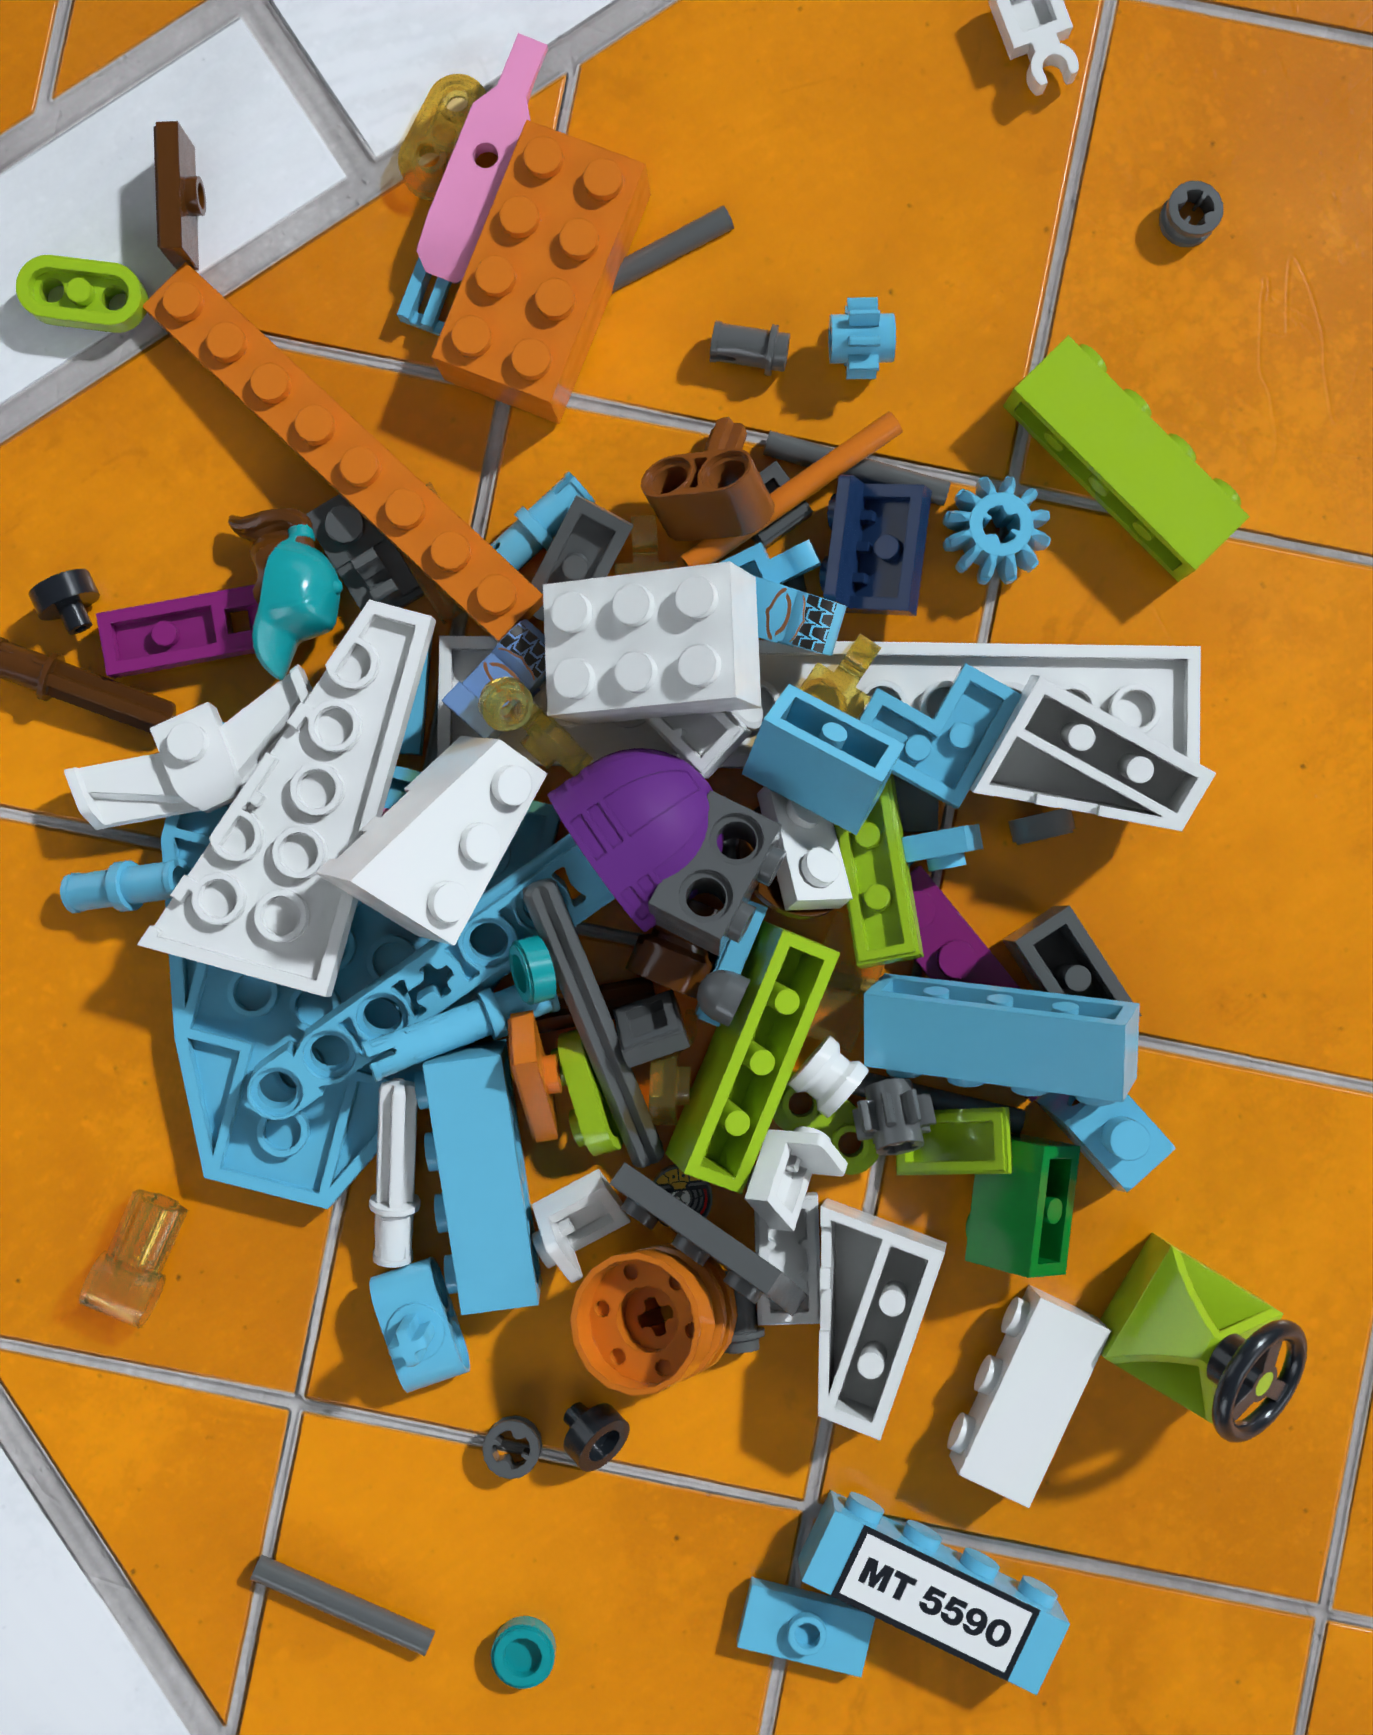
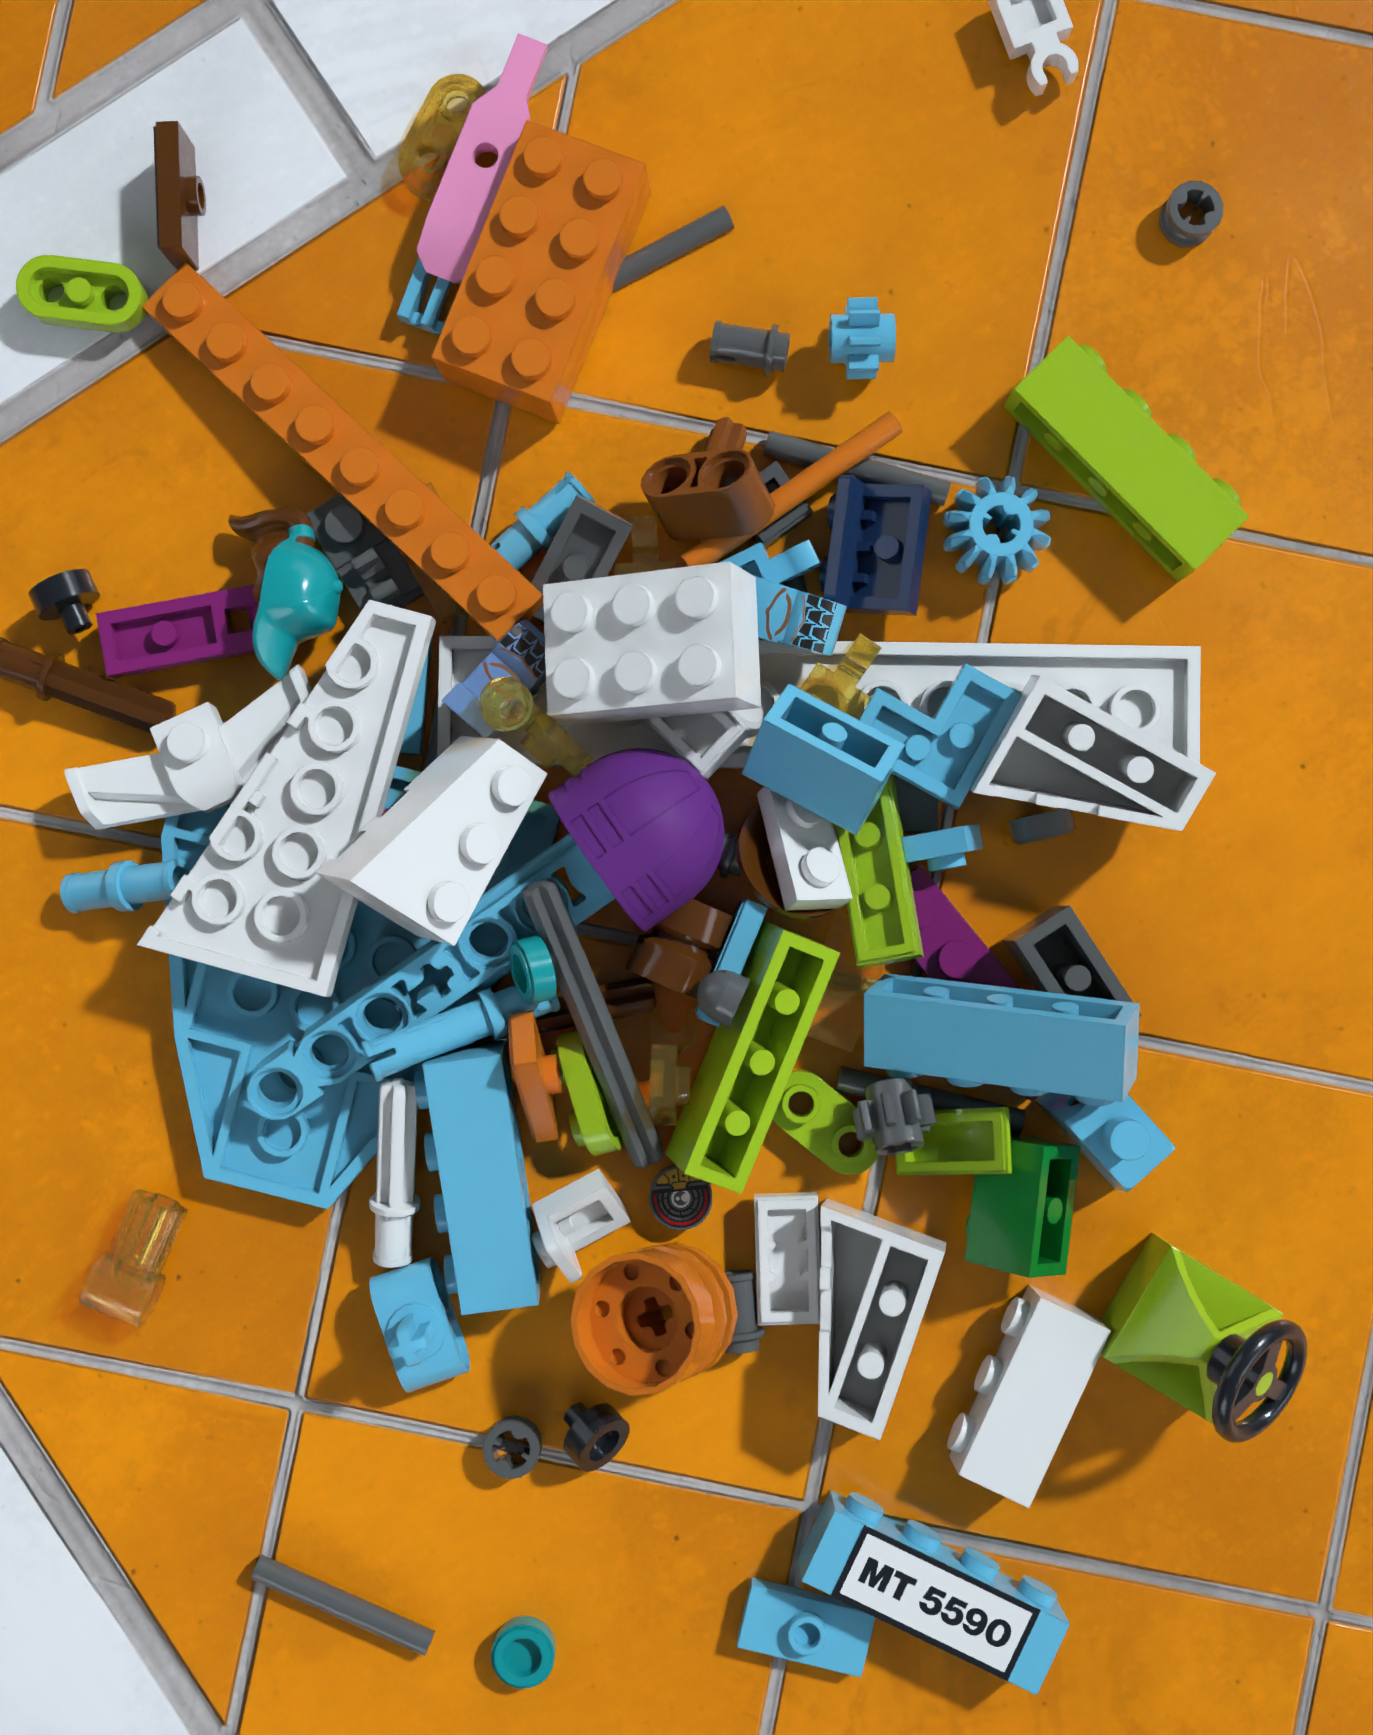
(650, 1028): dark grey tile -> none
(702, 1239): dark grey wing -> none
(721, 876): dark grey brick -> none
(785, 1170): white bracket -> none
(828, 1076): white wheel -> none

